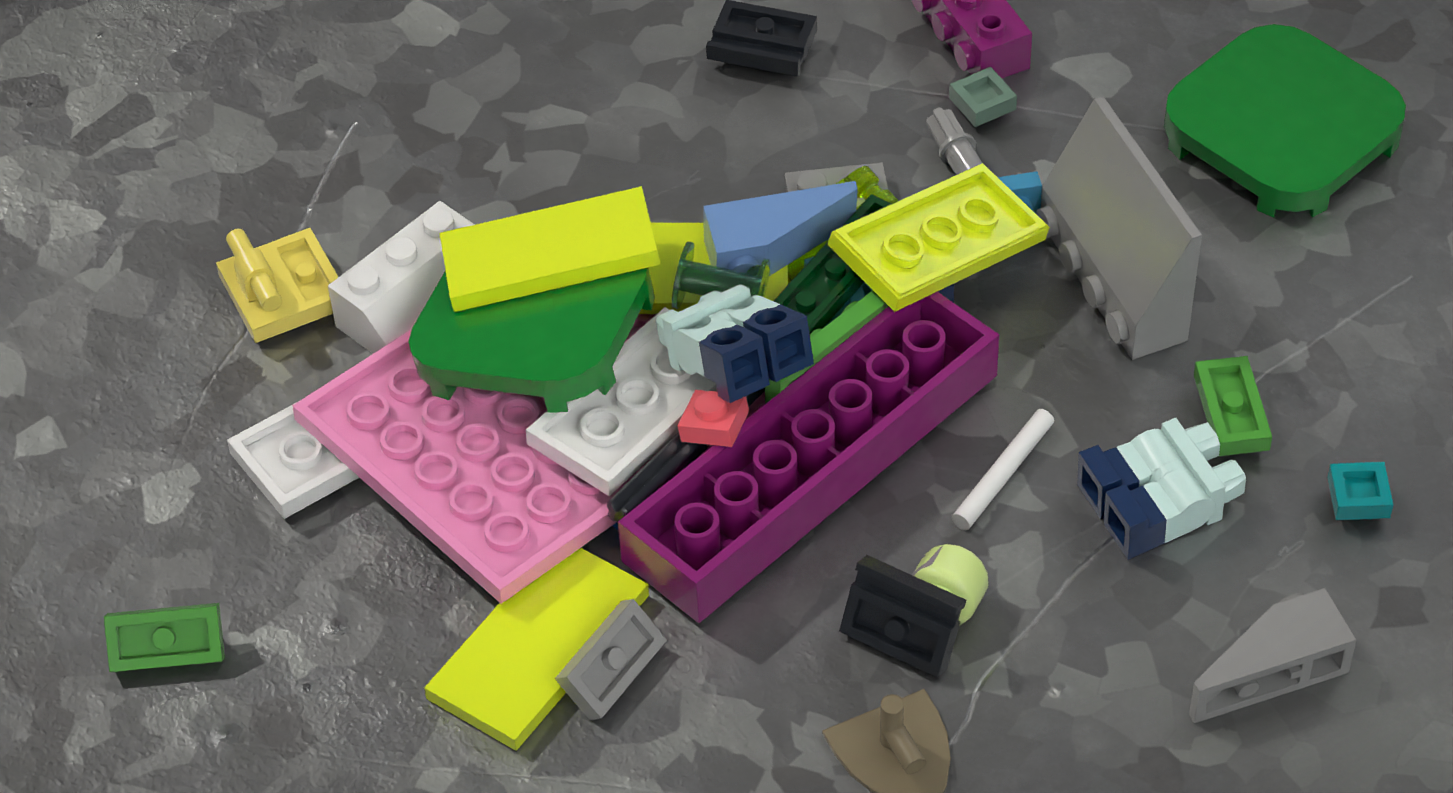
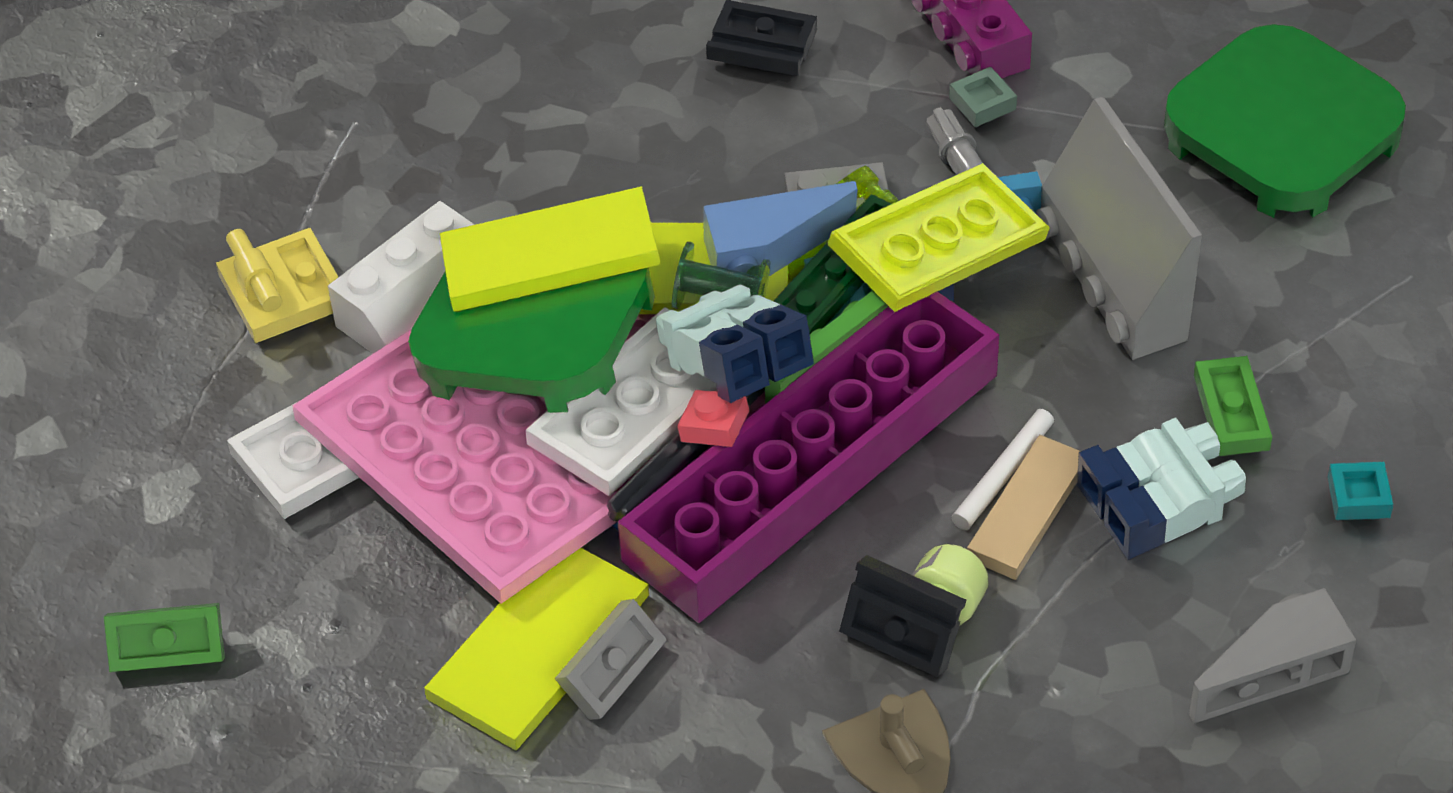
(1026, 507): none -> tan tile

